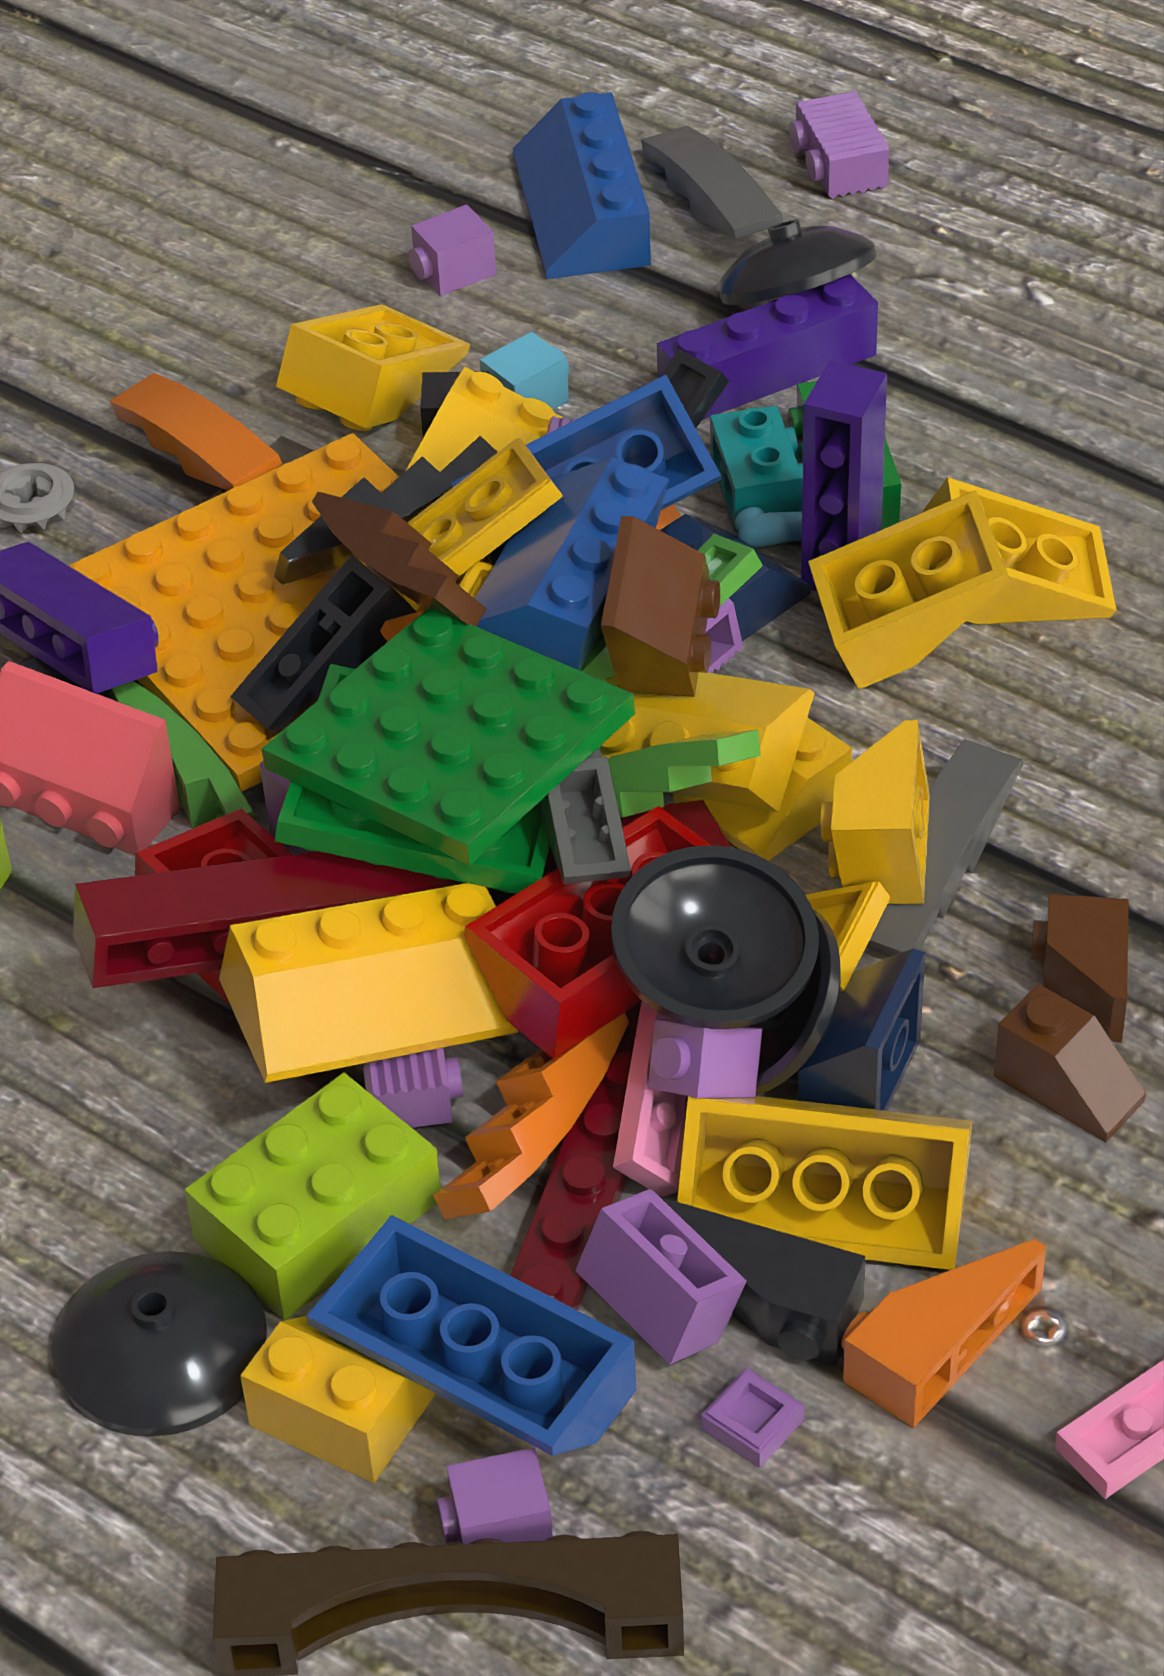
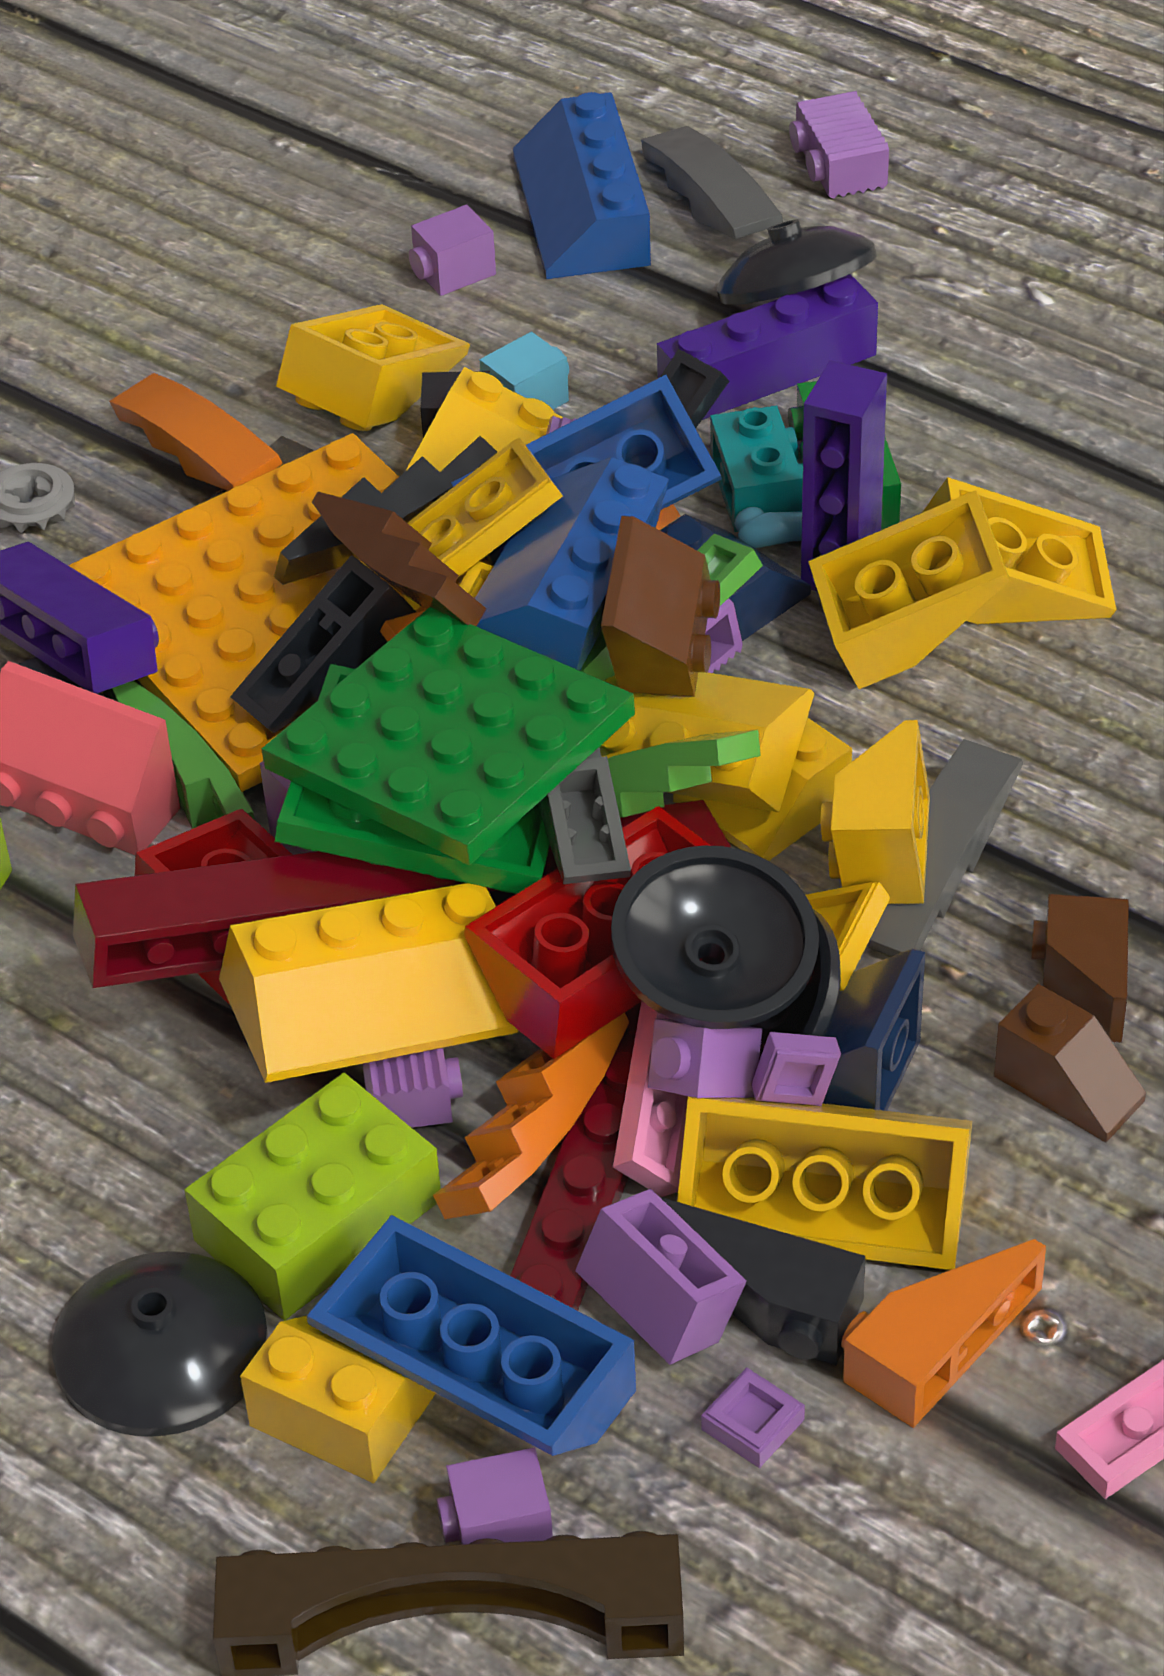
(795, 1069): none -> medium lavender tile

